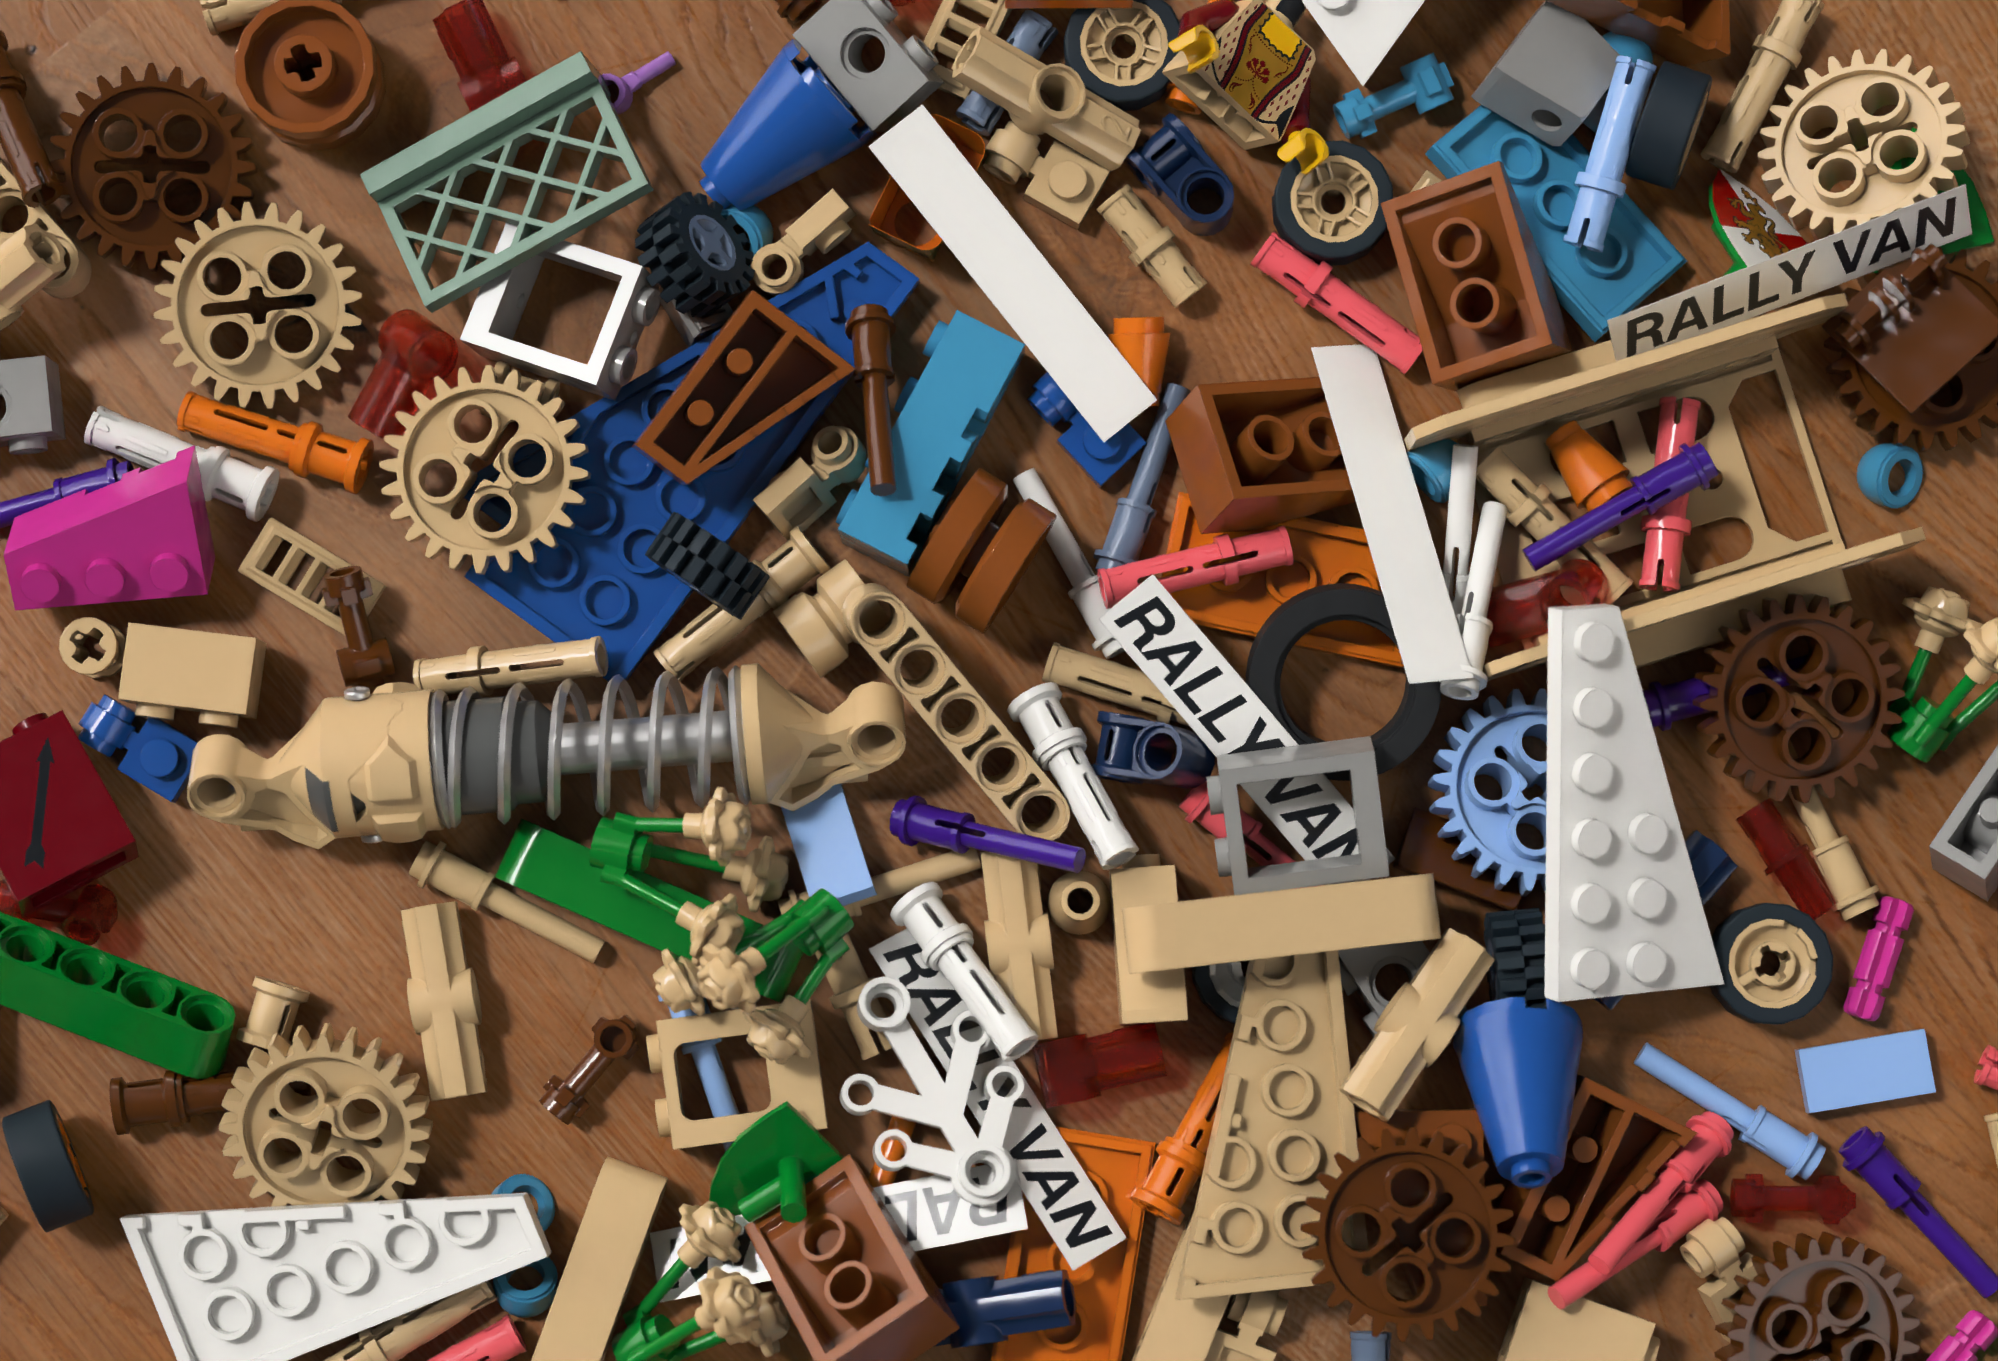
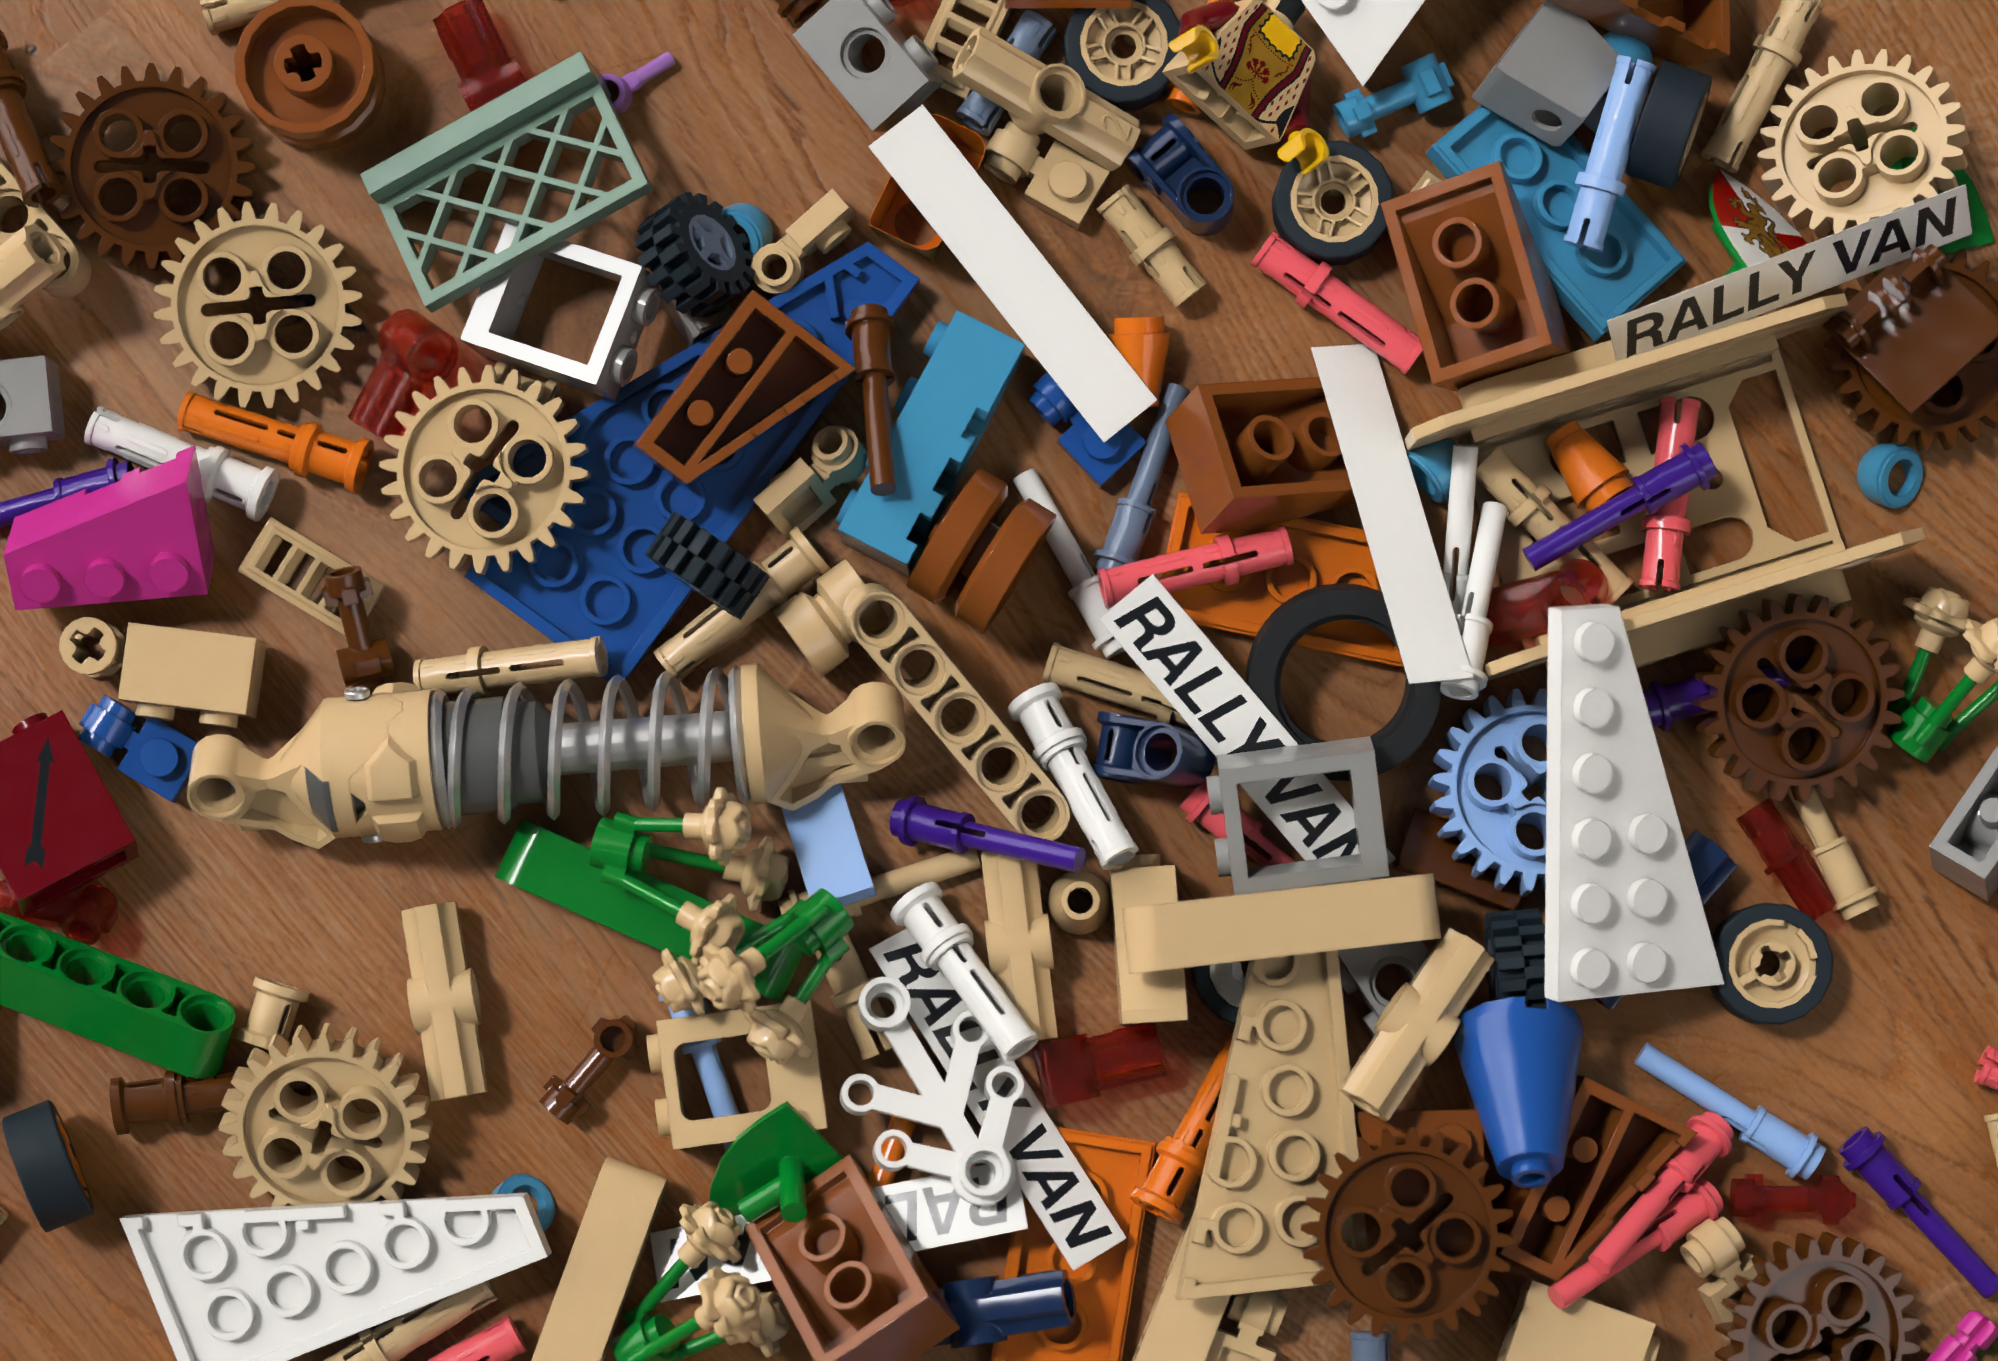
(476, 888): tan pin -> none
(528, 1302): dark azure piece -> none
(781, 133): blue cone -> none
(1865, 1070): light blue tile -> none
(1878, 958): dark pink axle -> none

